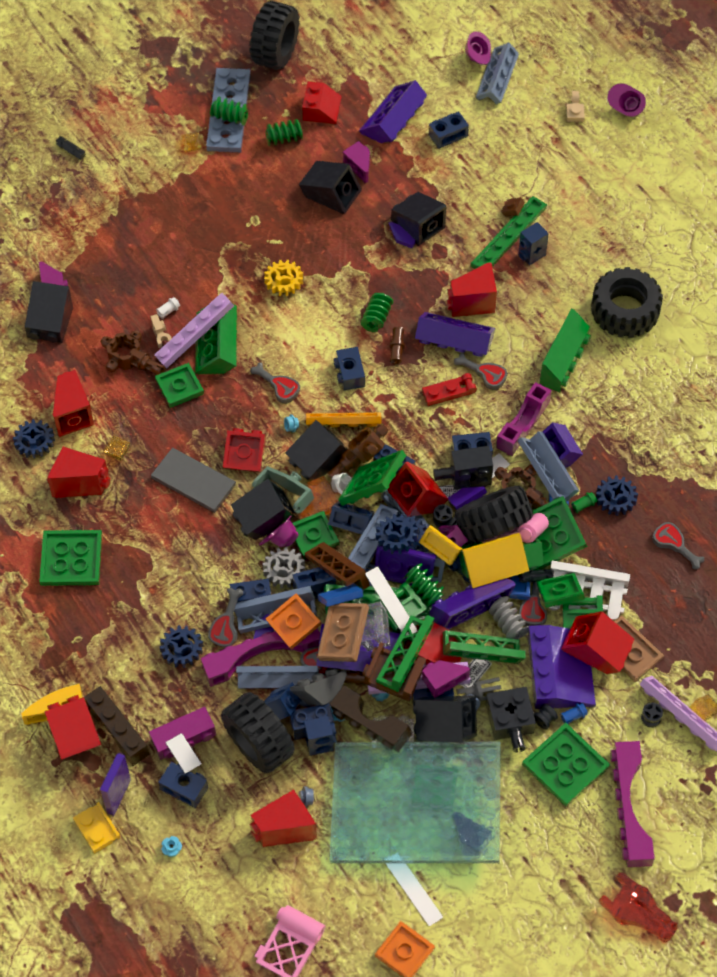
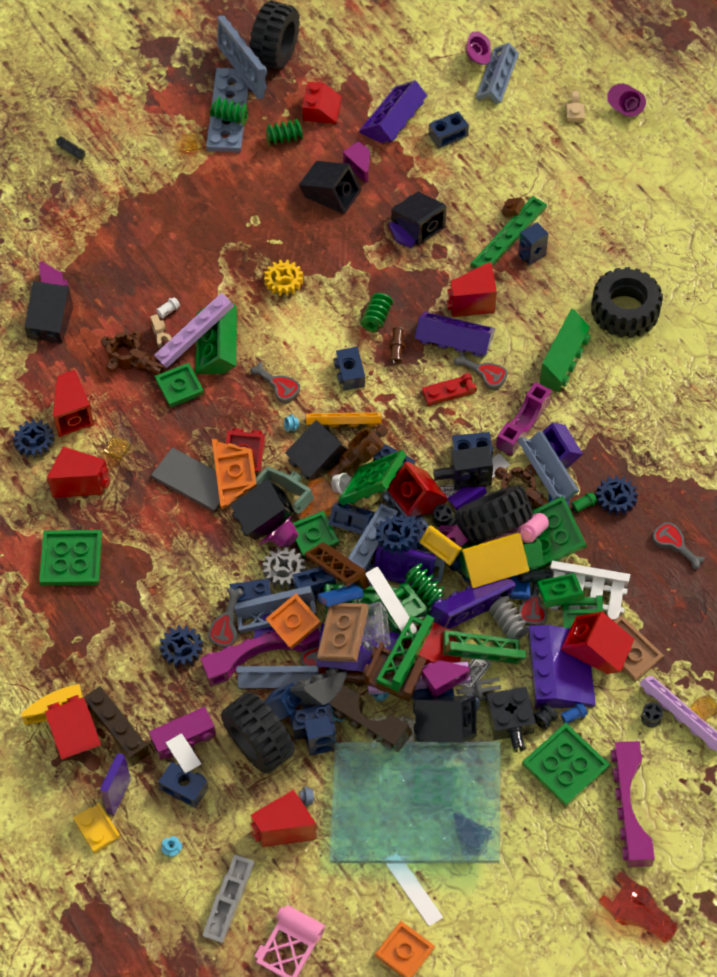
(229, 898): none -> light grey slope
(233, 471): none -> orange wing
(241, 57): none -> sand blue plate

